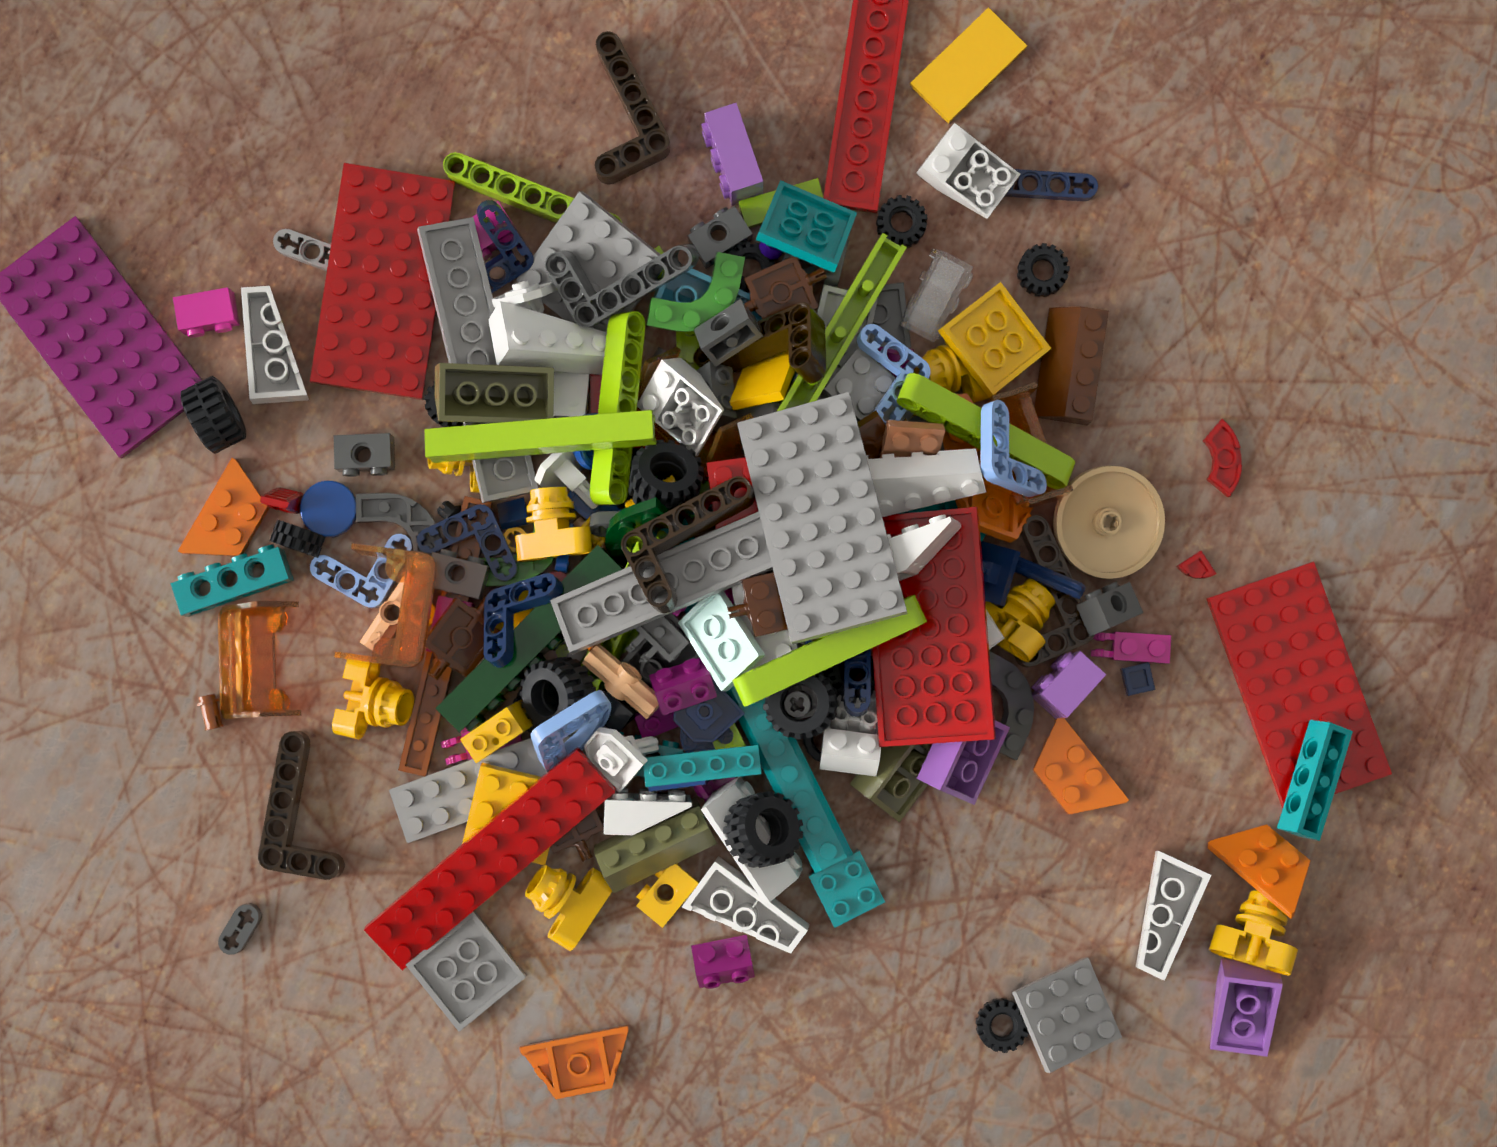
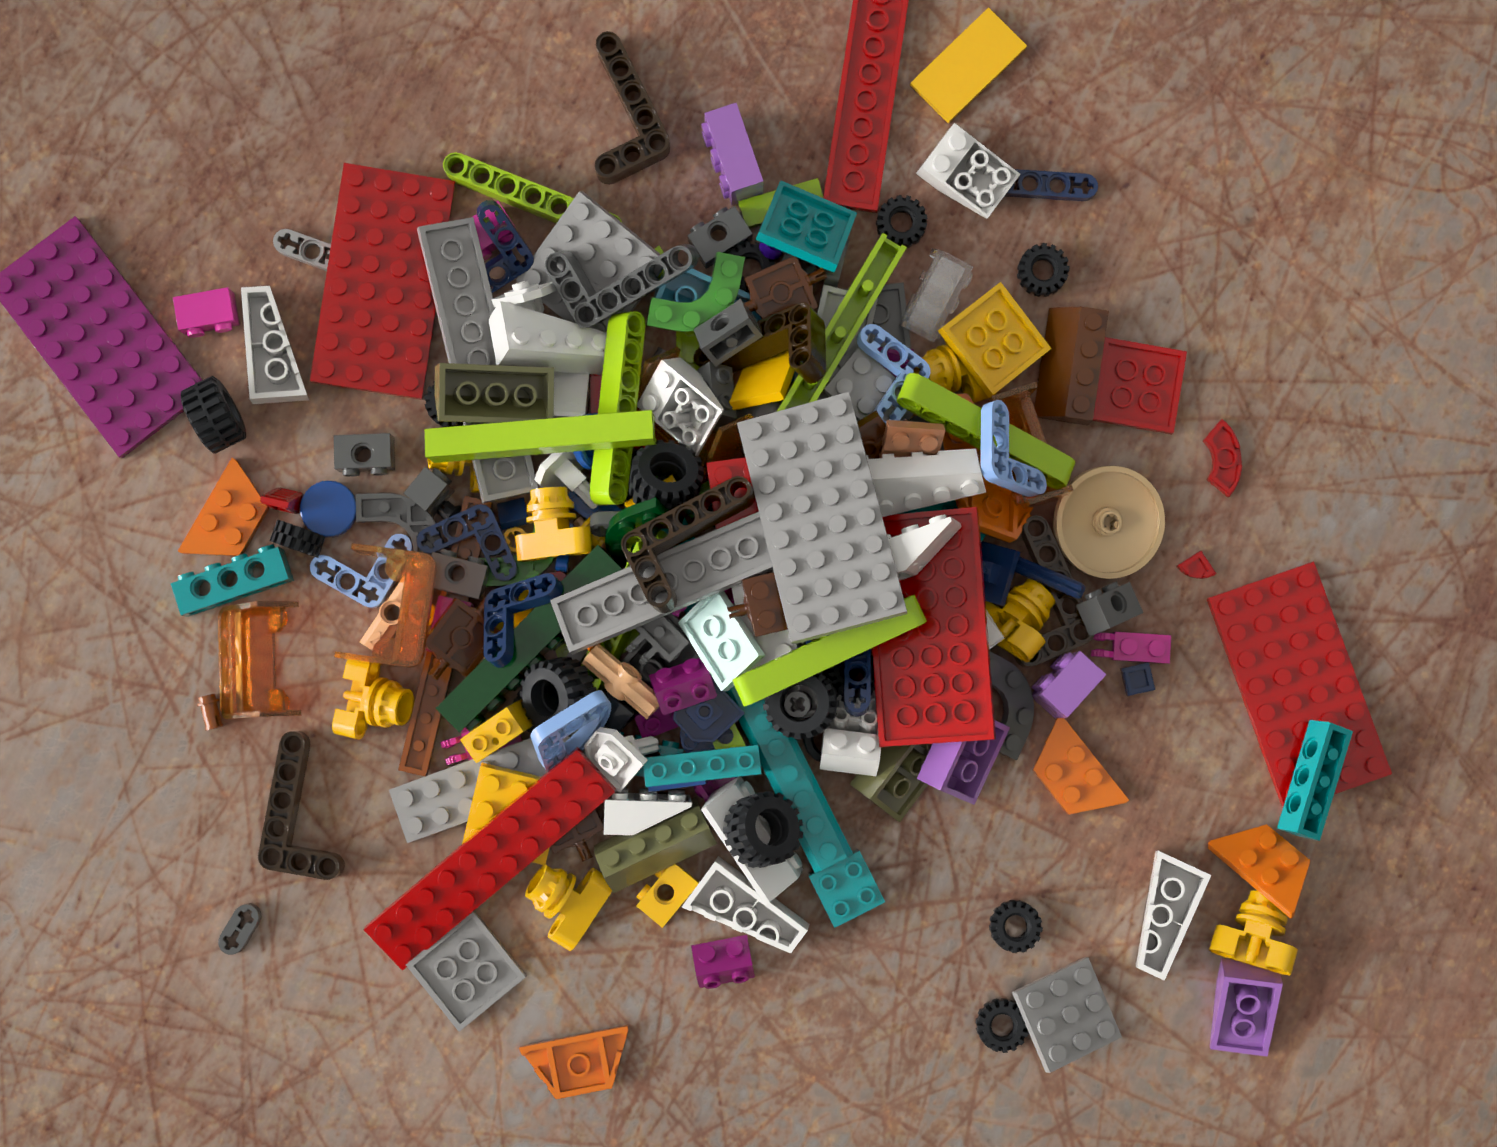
(430, 490): none -> dark grey brick
(1033, 926): none -> black tyre
(1139, 385): none -> red plate

